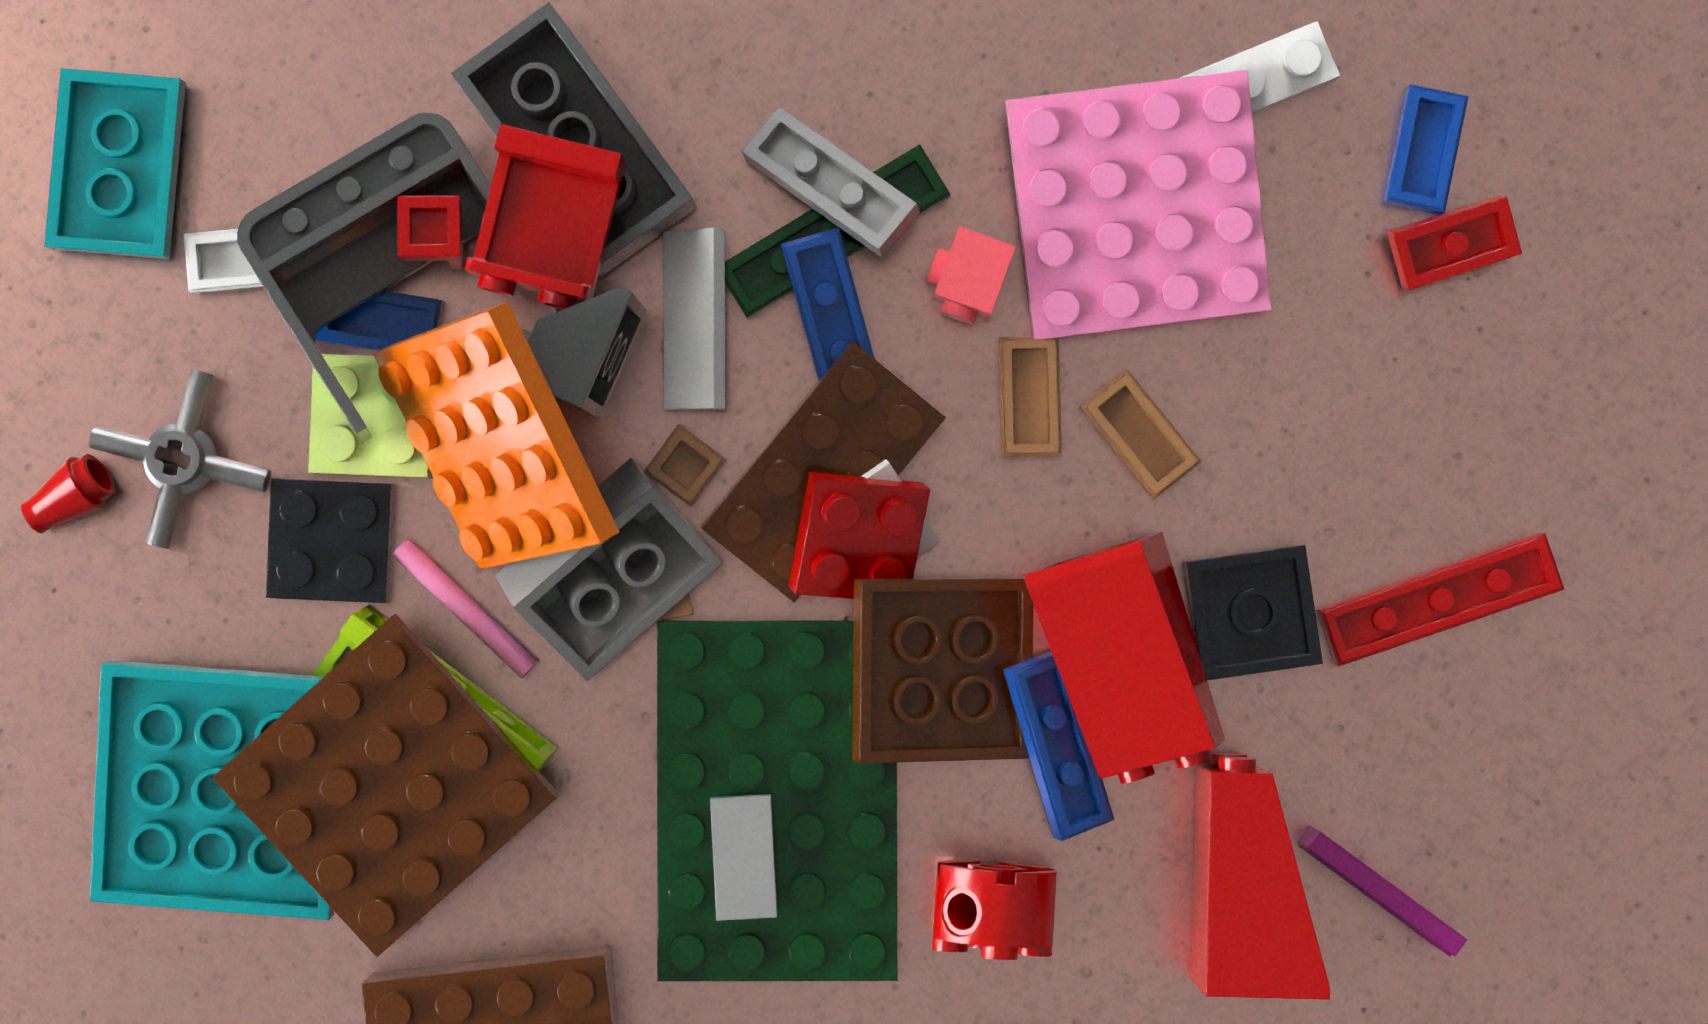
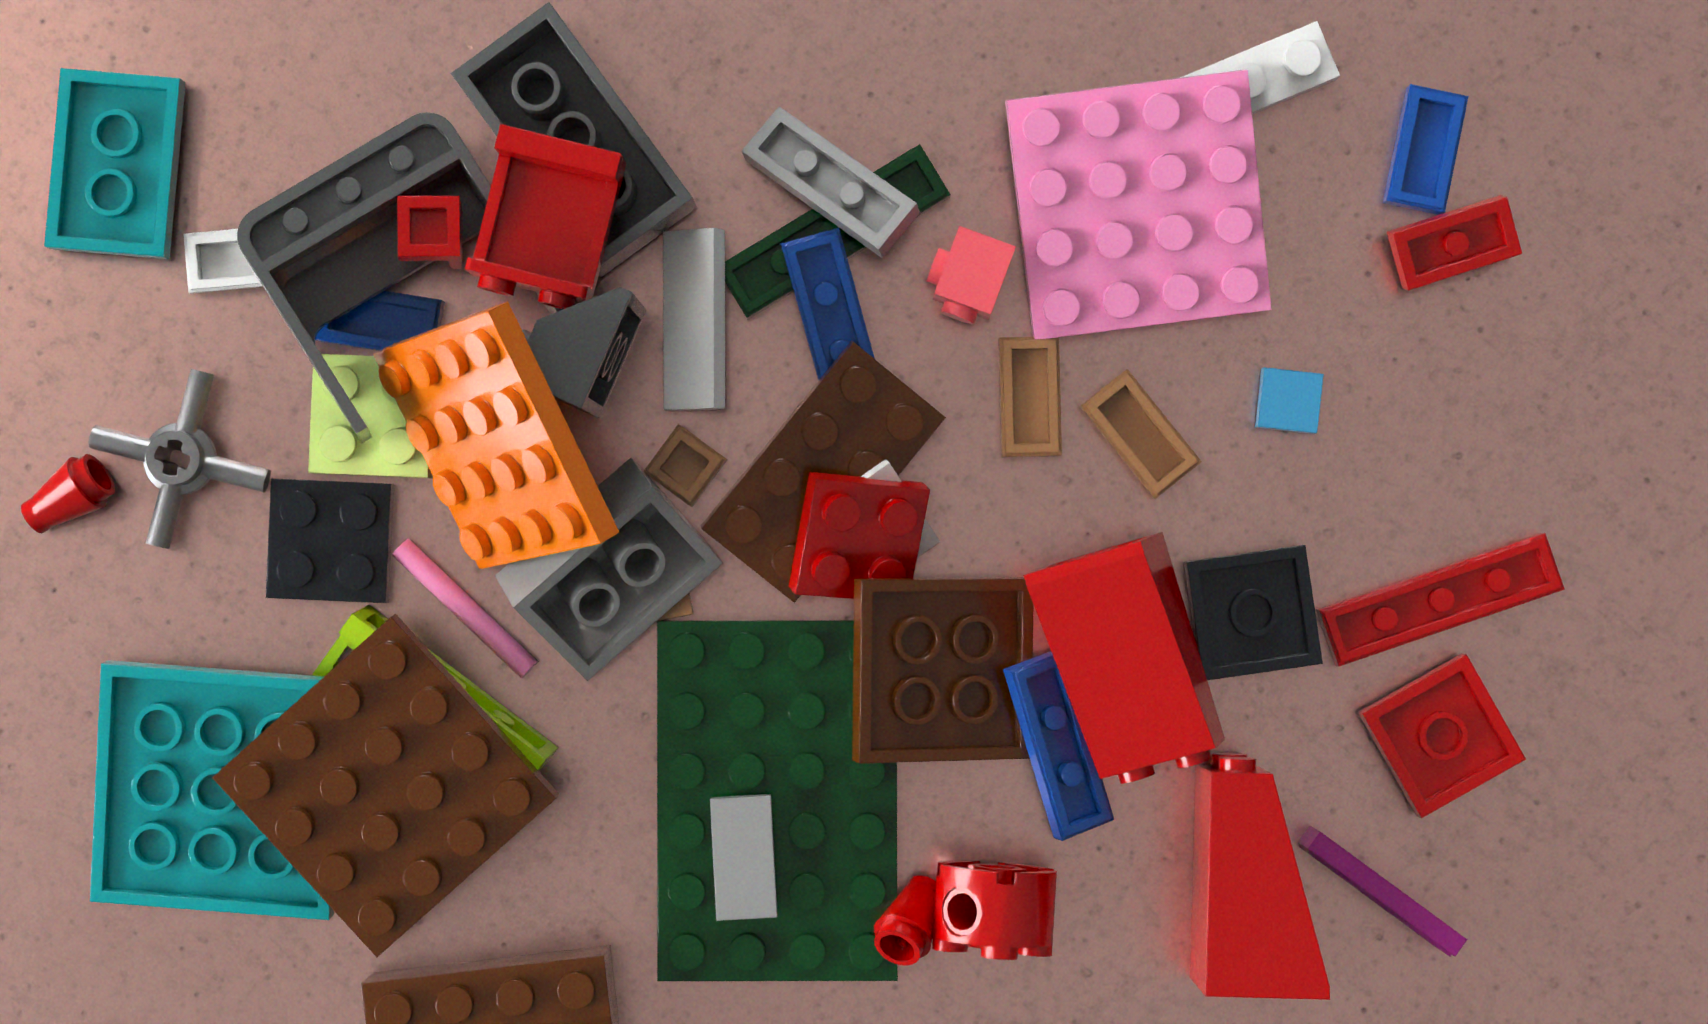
(906, 926): none -> red cone
(1289, 400): none -> dark azure tile
(1442, 735): none -> red plate

